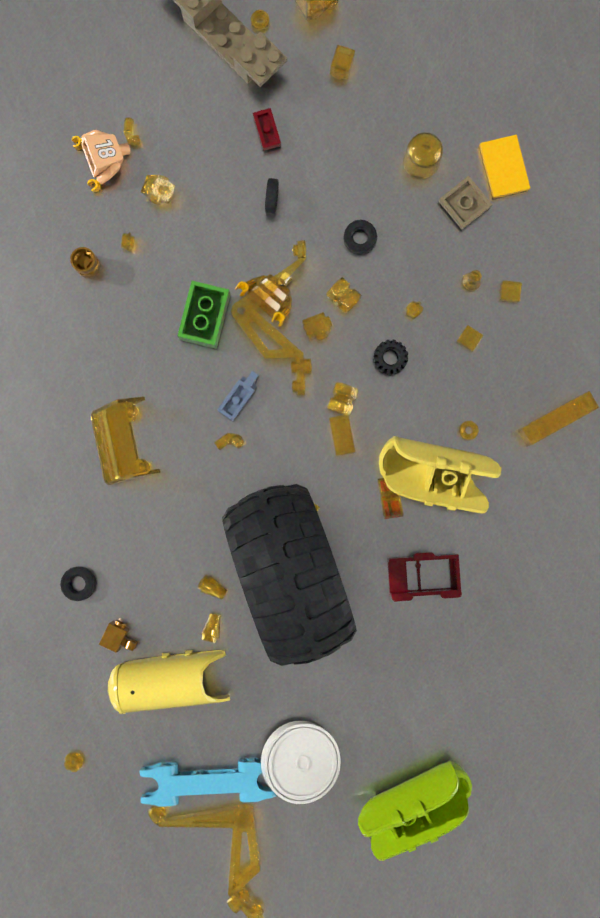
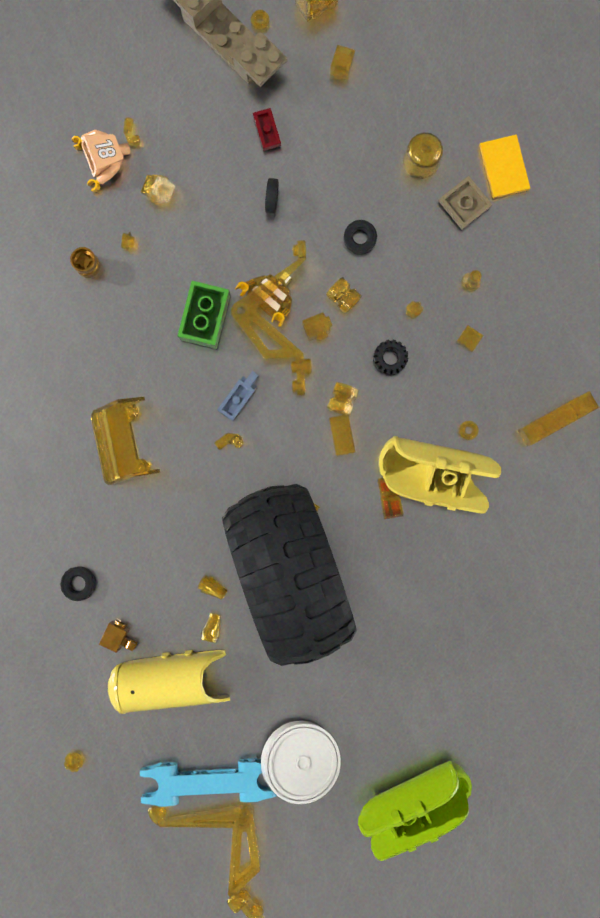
(398, 577): dark red piece -> none
(510, 291): clear yellow tile -> none

